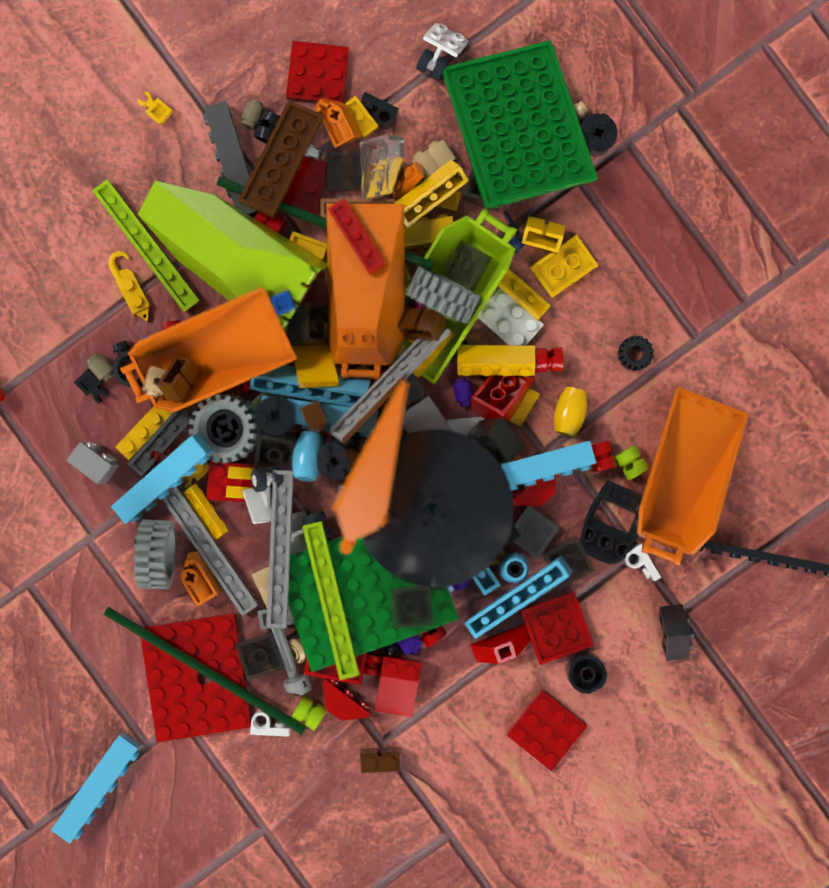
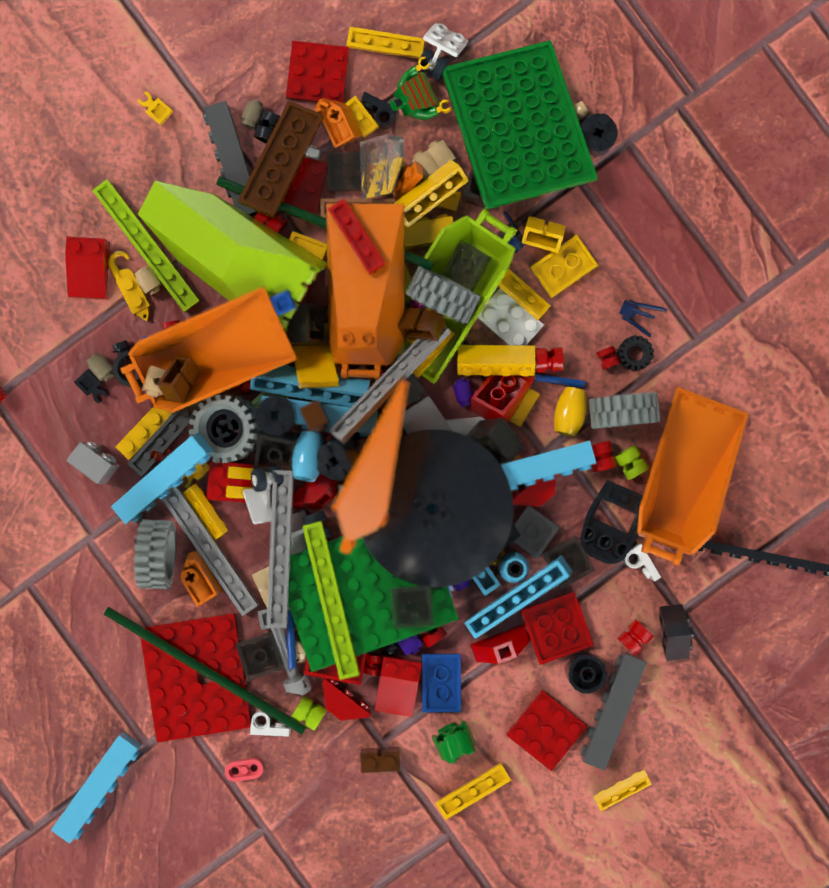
(87, 267): none -> red slope
(148, 281): none -> tan brick
(245, 770): none -> coral plate
(291, 642): none -> blue piece
(315, 494): none -> red slope
(385, 42): none -> yellow plate
(416, 96): none -> green torso
(441, 682): none -> blue plate
(454, 741): none -> green brick
(473, 791): none -> yellow plate
(559, 380): none -> blue piece
(608, 362): none -> red wheel
(613, 710): none -> dark grey brick
(622, 790): none -> yellow plate
(624, 410): none -> light grey wheel
(629, 310): none -> dark blue plant
(635, 637): none -> red wheel

